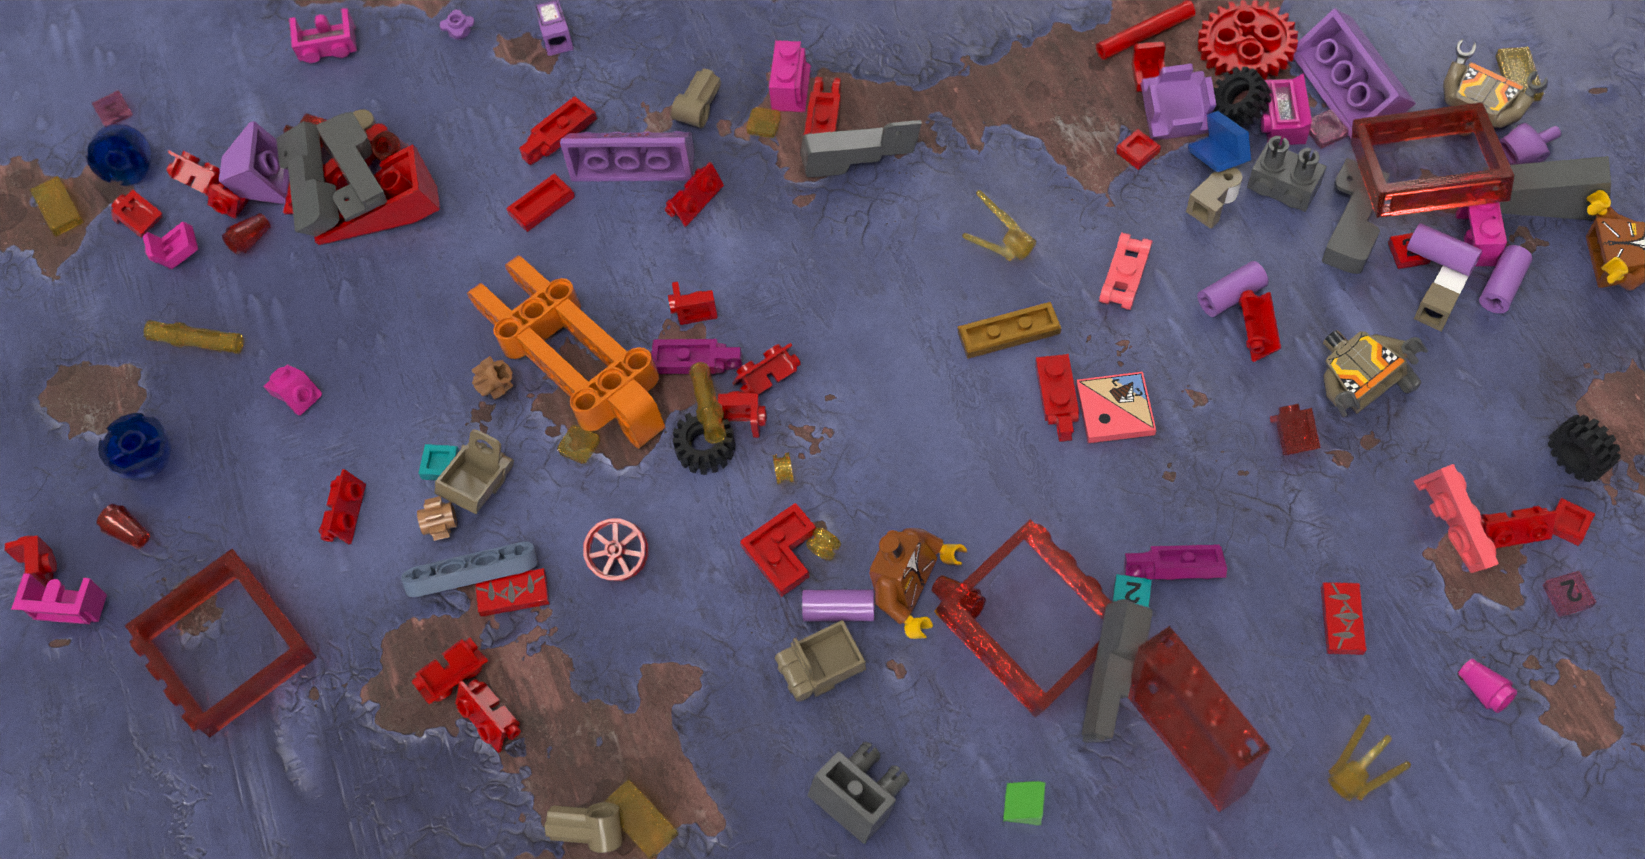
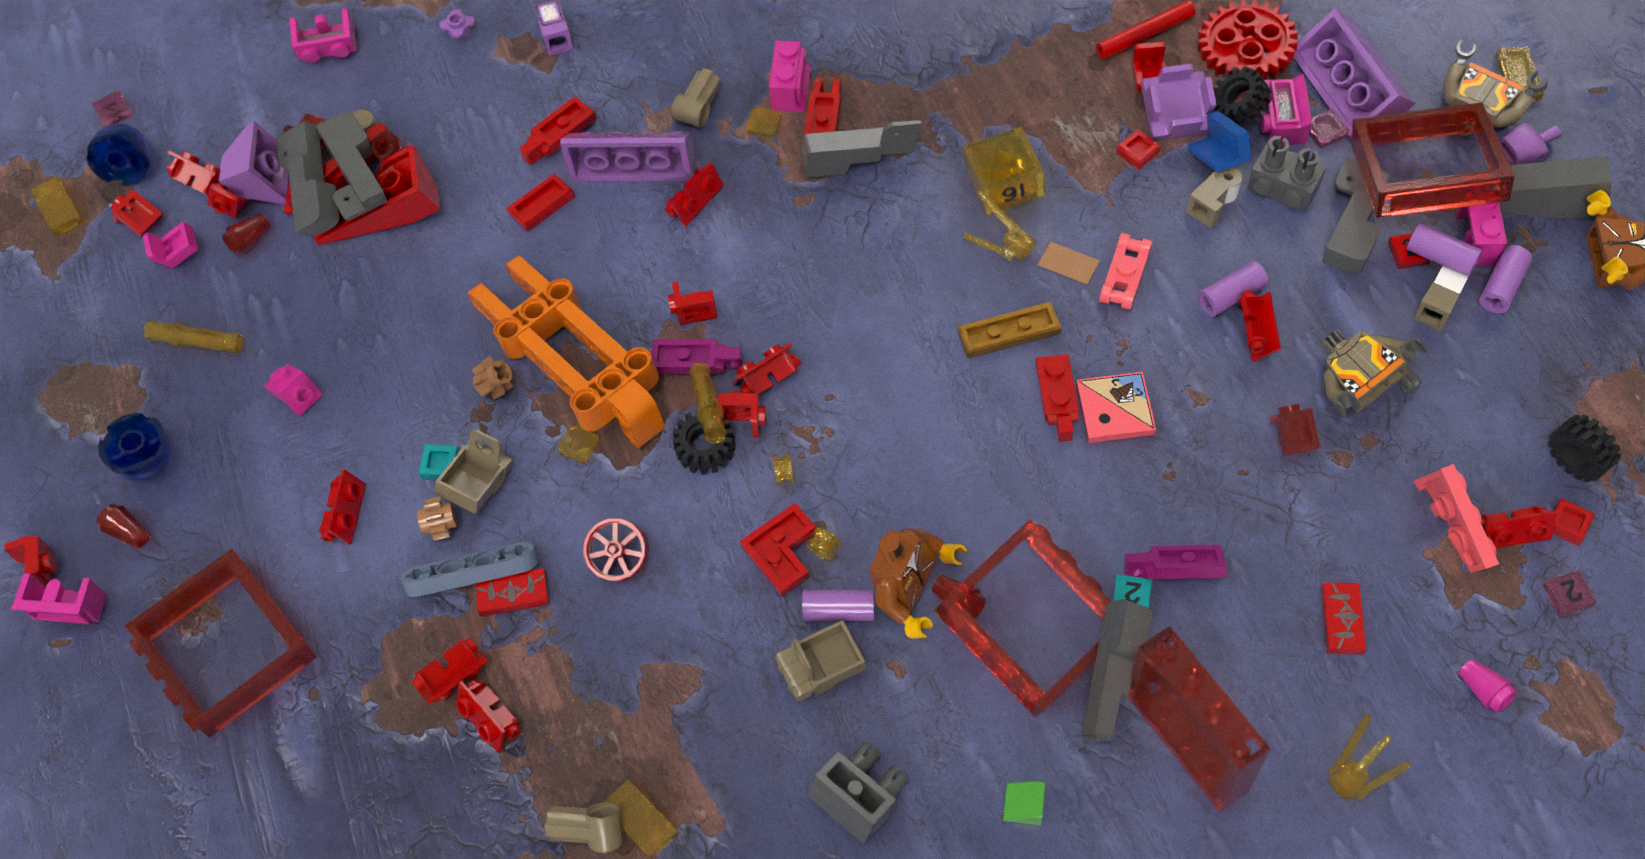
(1005, 169): none -> clear yellow brick
(1068, 263): none -> medium nougat sticker

